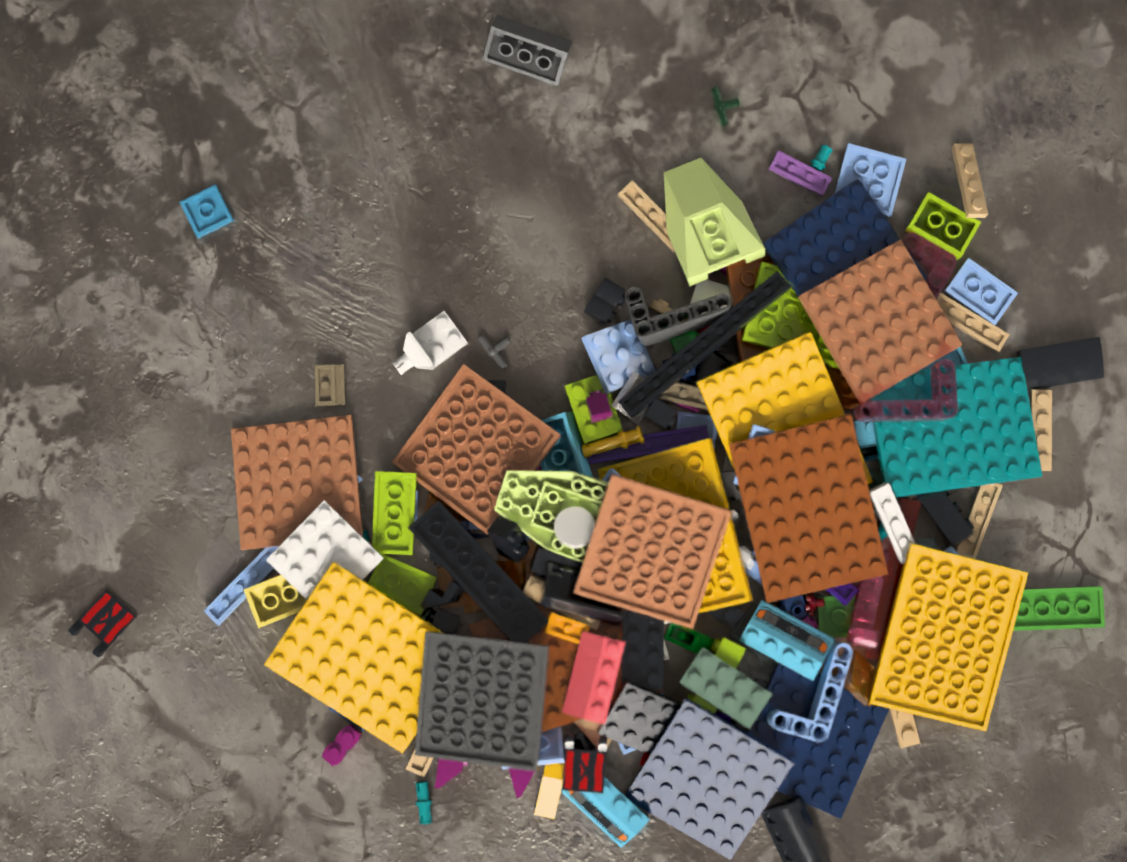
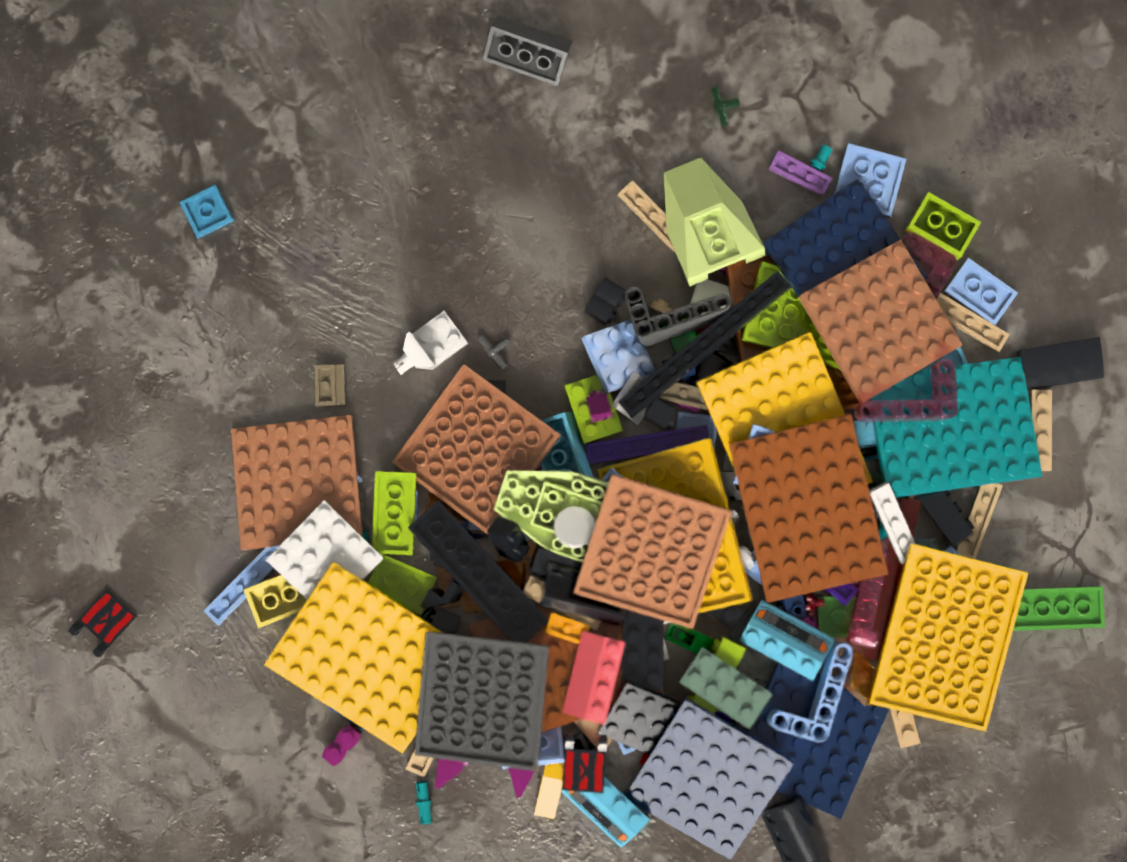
(622, 440): yellow pin -> none
(969, 180): tan plate -> none

